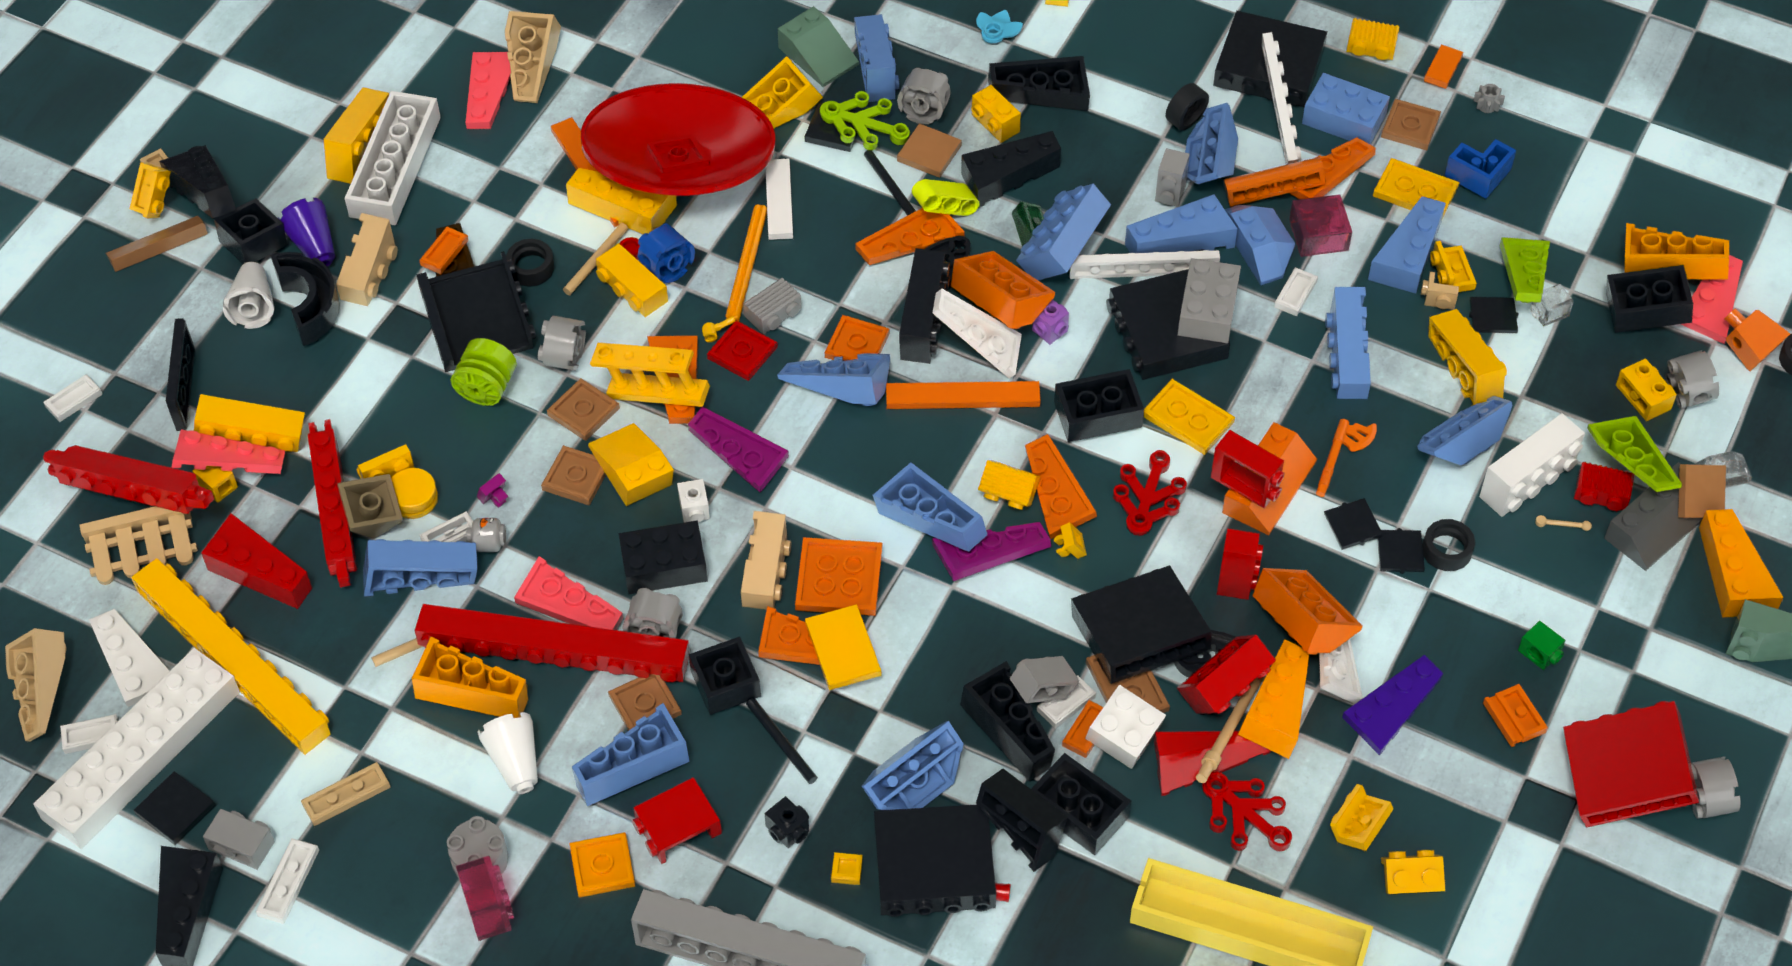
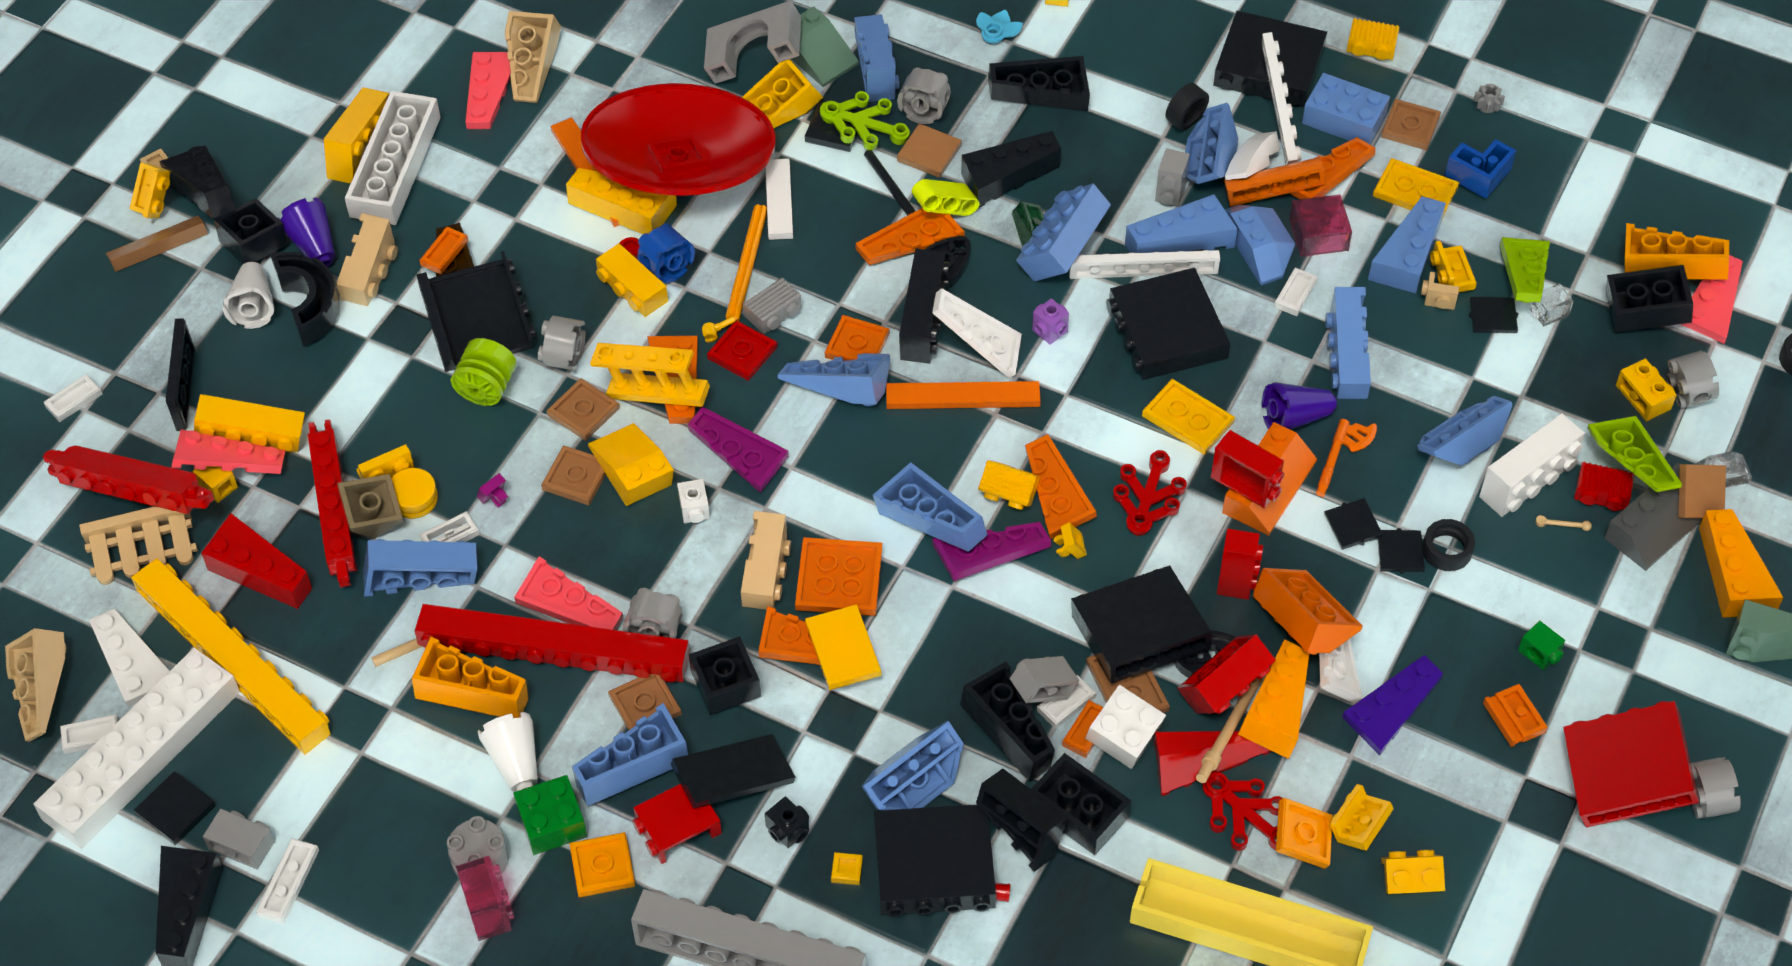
(345, 794): tan tile -> none
(487, 534): light grey head -> none
(531, 247): black tyre -> none
(550, 814): none -> green brick
(591, 263): tan bar -> none
(663, 557): black brick -> none
(726, 40): none -> light grey arch
(732, 771): none -> black tile
(781, 740): black bar -> none
(996, 113): yellow brick -> none
(1001, 288): orange slope -> none
(1098, 405): black brick -> none
(1209, 300): light grey brick -> none
(1253, 155): none -> white slope
(1295, 404): none -> dark purple cone
(1304, 833): none -> light orange tile
(1443, 66): orange tile -> none
(1467, 356): yellow wedge -> none
(1753, 336): orange torso -> none

